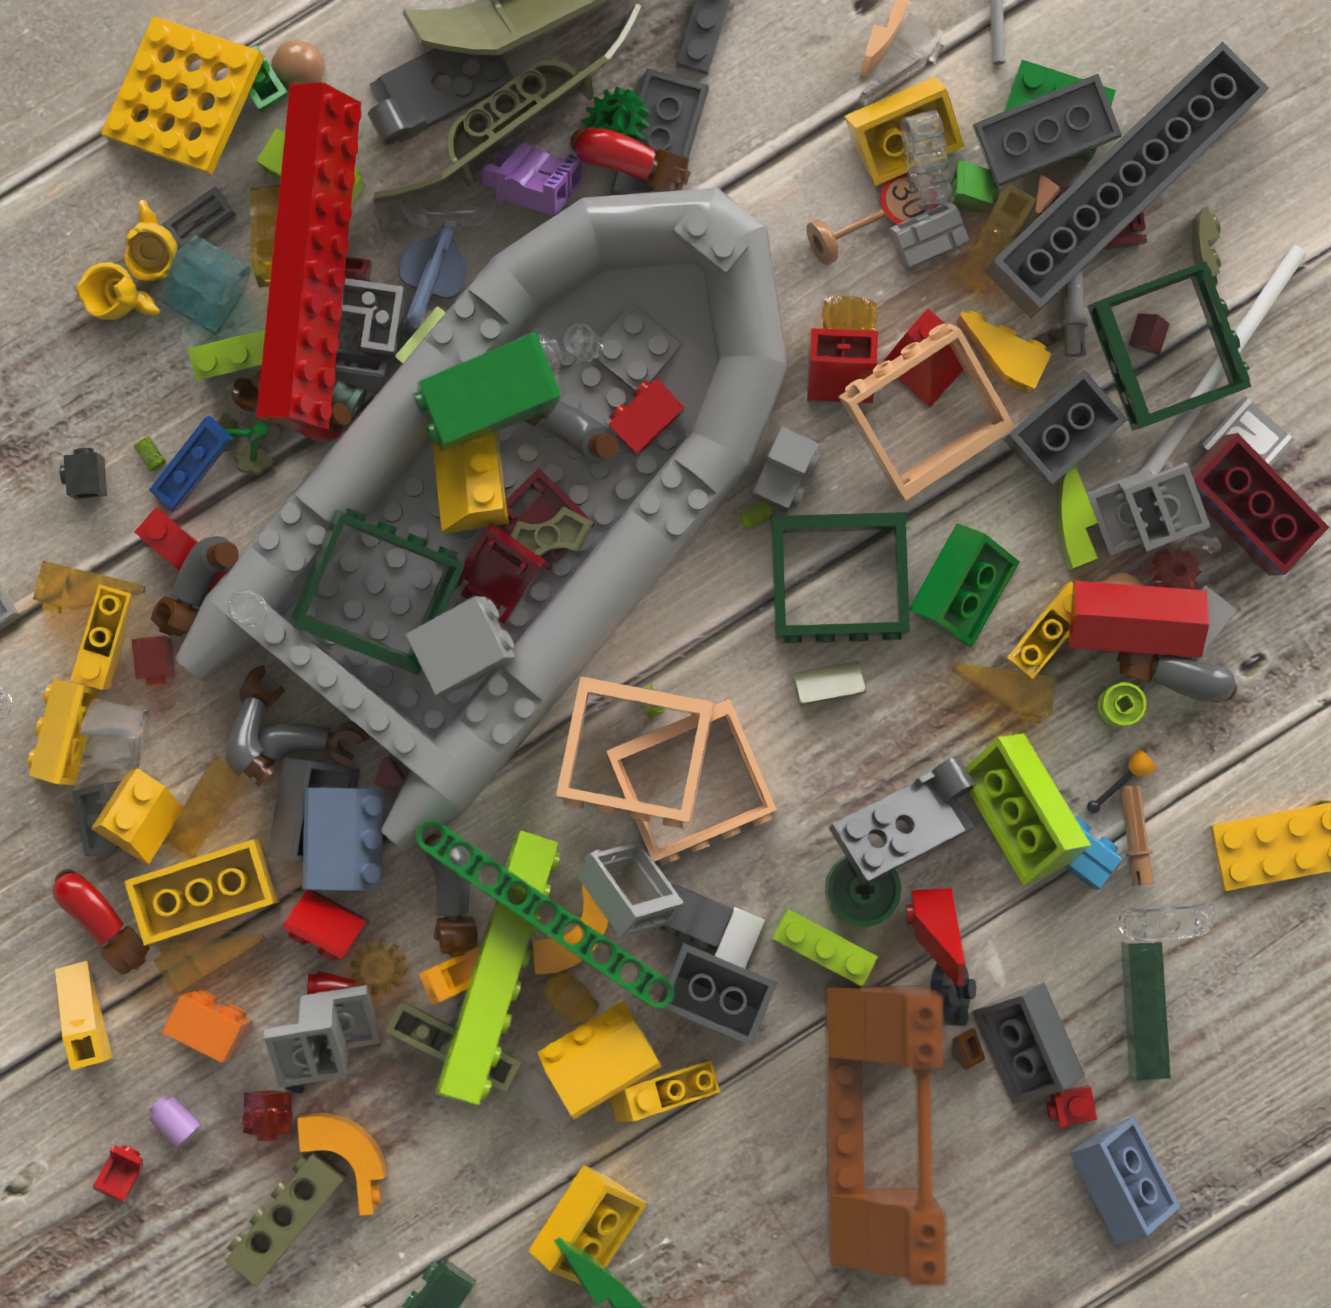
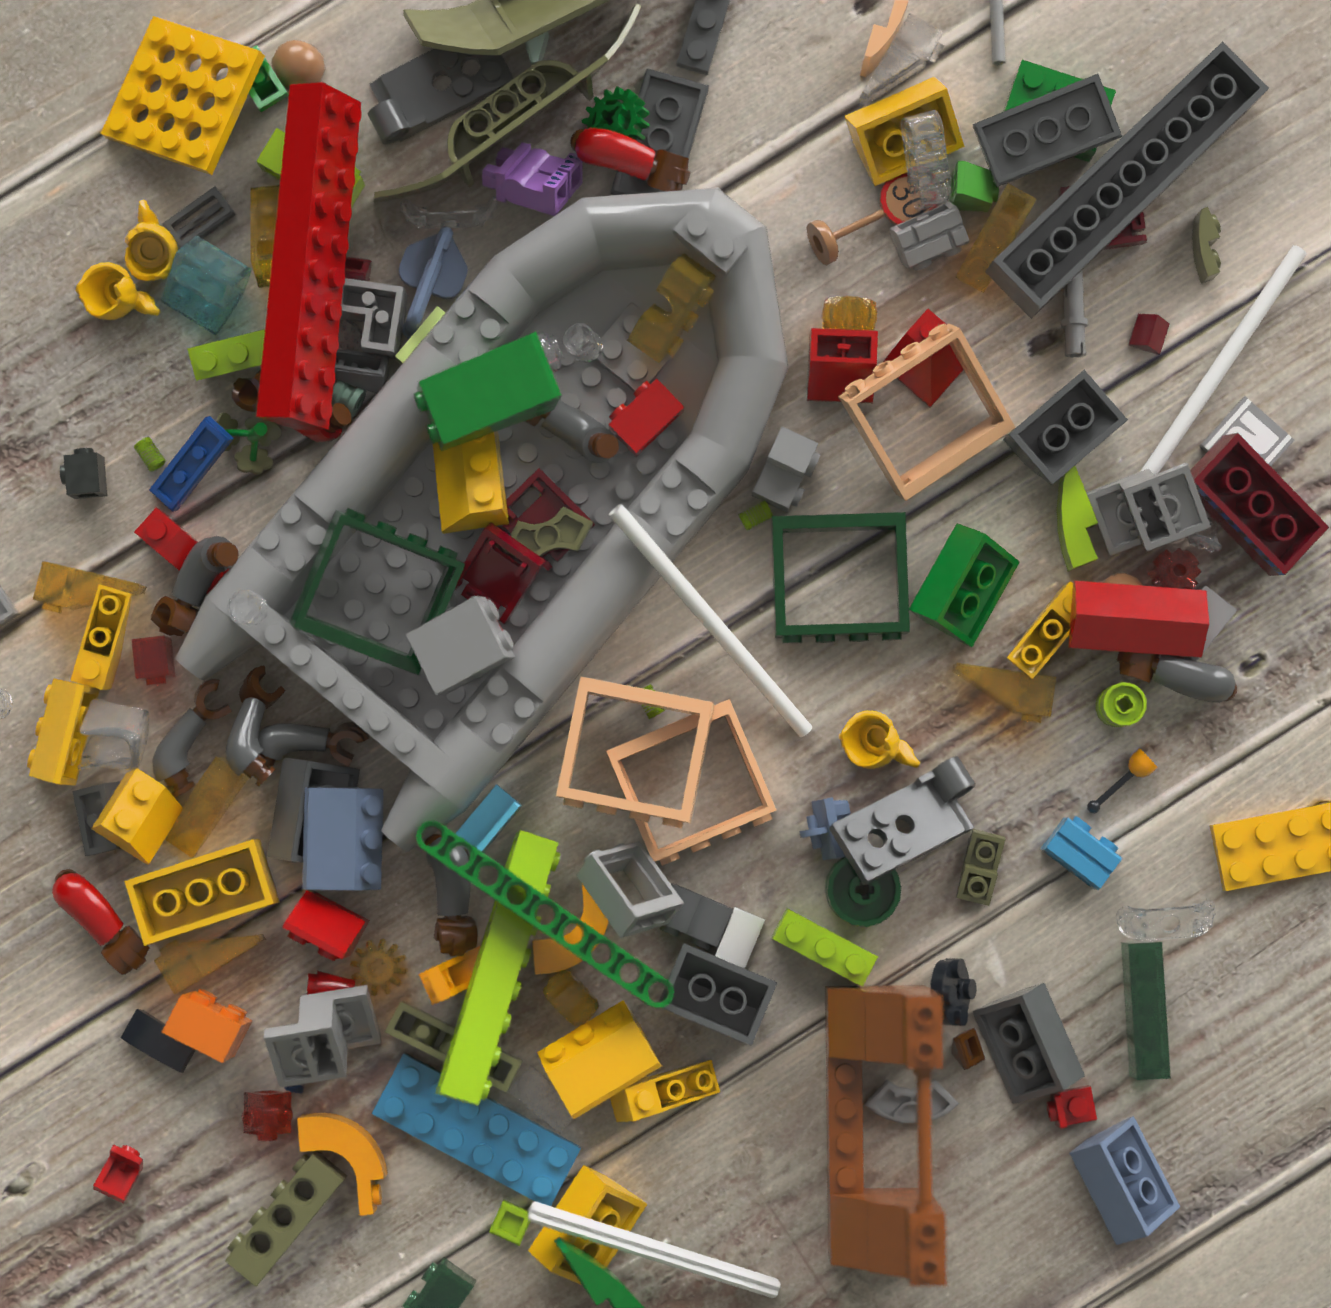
(81, 1016): yellow slope -> none
(146, 1035): none -> black slope
(172, 752): none -> dark grey piece
(173, 1120): lavender brick -> none
(389, 774): dark red slope -> none
(480, 1136): none -> dark azure plate
(489, 818): none -> medium azure panel
(510, 1222): none -> lime tile
(536, 47): none -> light aqua slope
(653, 1250): none -> white axle
(685, 287): none -> clear yellow arch
(710, 620): none -> white piece
(824, 814): none -> sand blue hips
(829, 682): slope -> none
(873, 742): none -> yellow hair
(900, 1103): none -> light grey tile
(938, 930): red slope -> none
(980, 867): none -> olive slope
(1010, 357): yellow slope -> none
(1025, 809): lime slope -> none
(1047, 194): nougat slope -> none
(1119, 363): dark green window -> none
(1136, 836): medium nougat axle -> none

